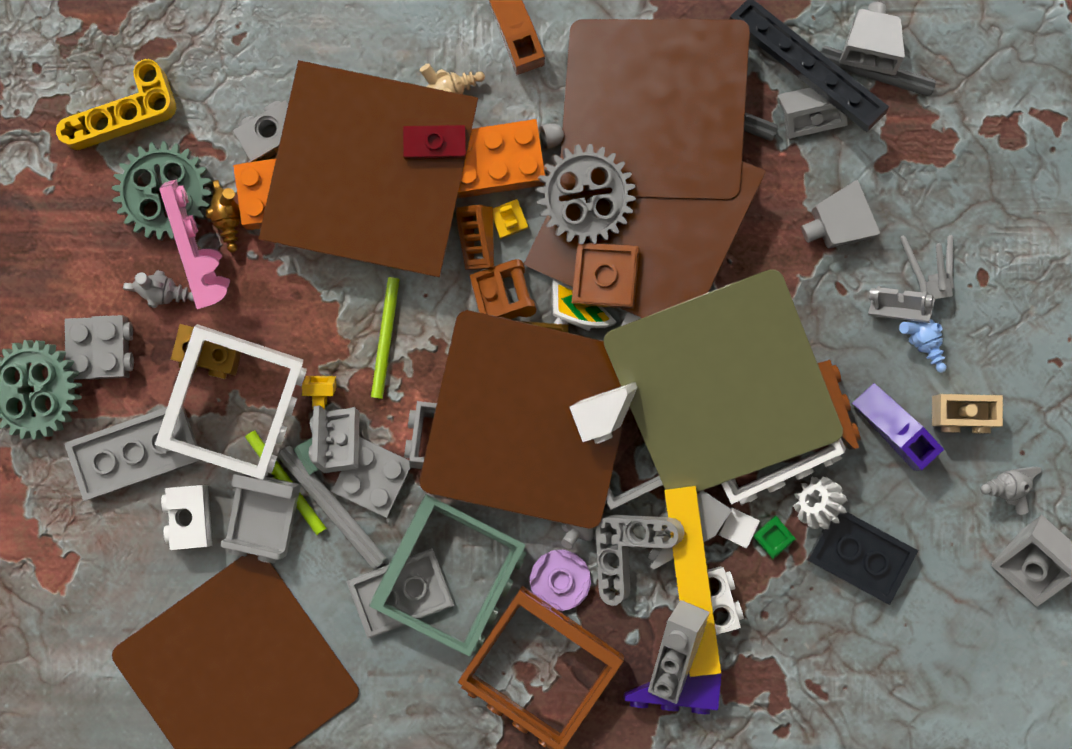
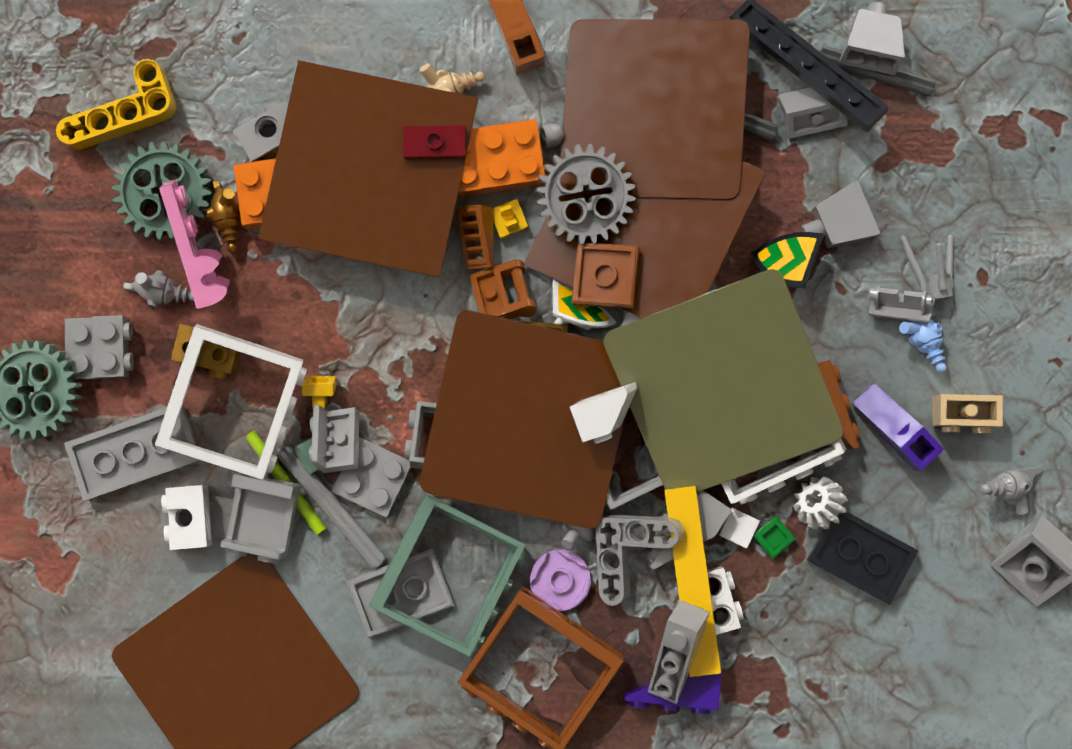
(385, 337): lime bar -> none
(791, 256): none -> shield

